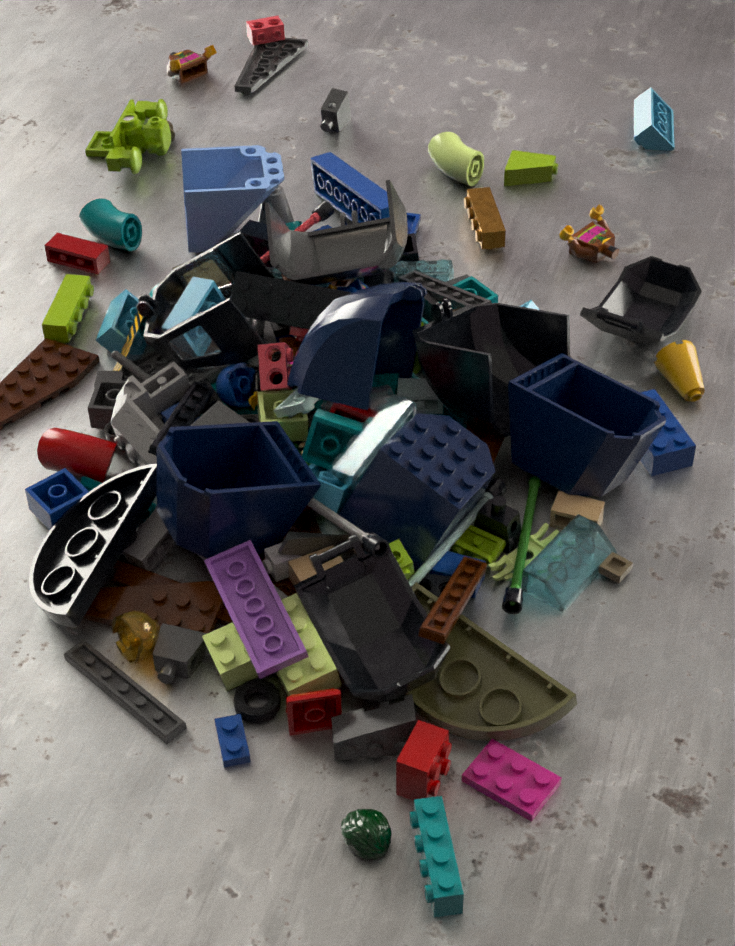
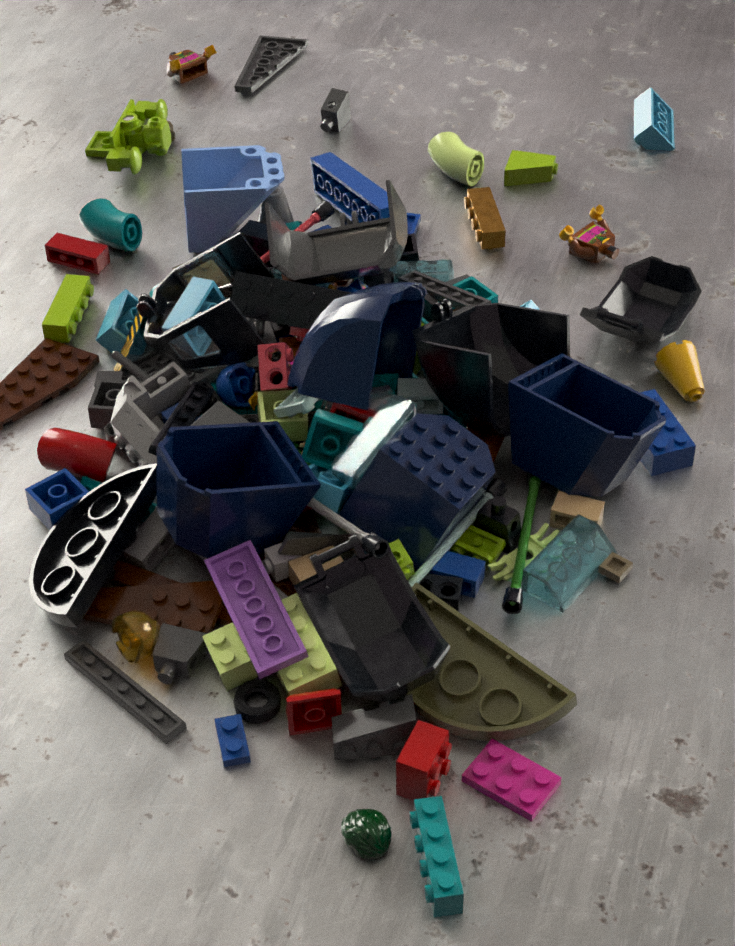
(265, 30): coral brick -> none
(452, 600): reddish brown tile -> none

